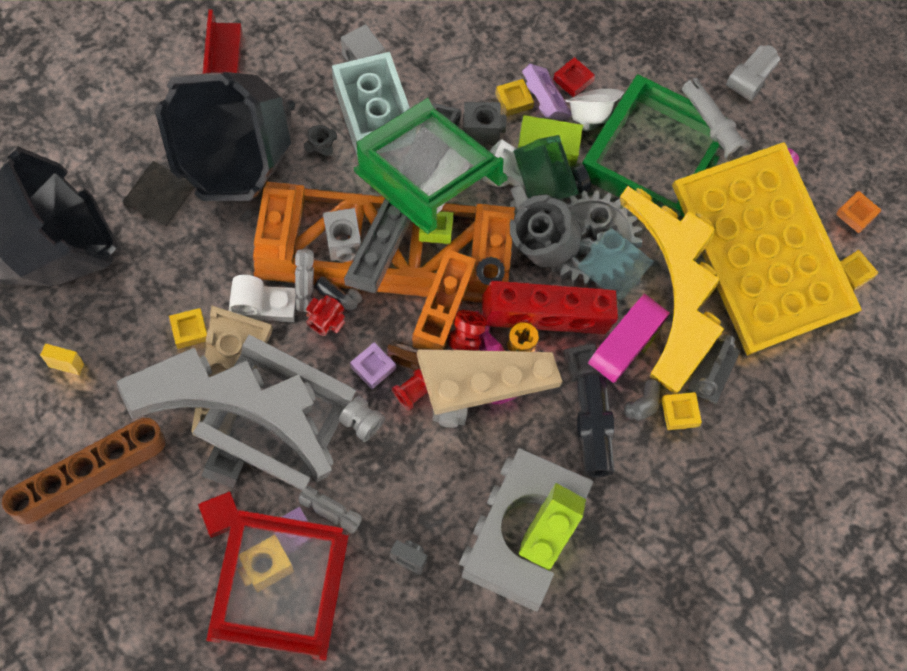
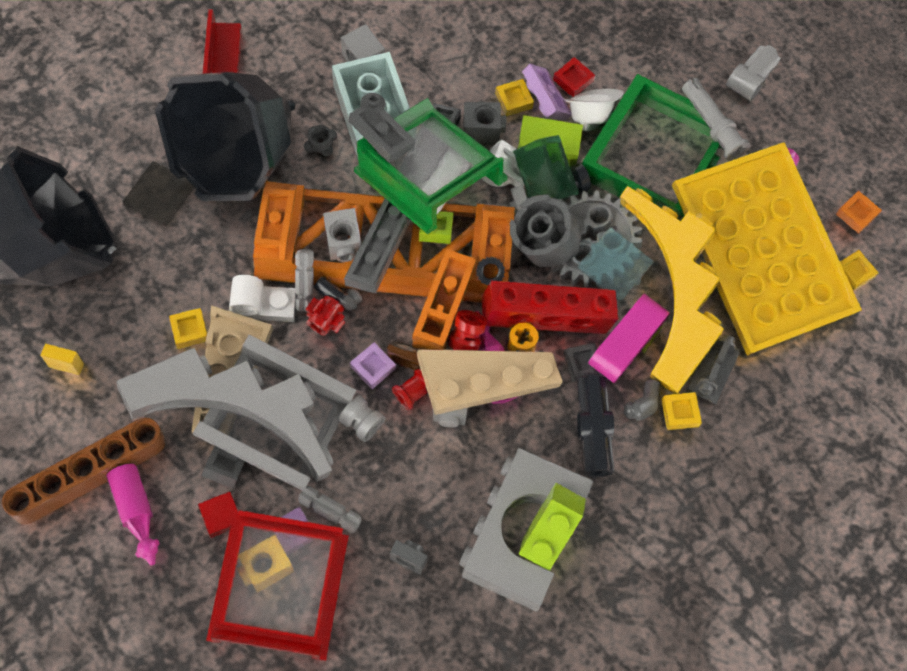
(134, 508): none -> dark pink wheel
(380, 128): none -> dark grey hinge

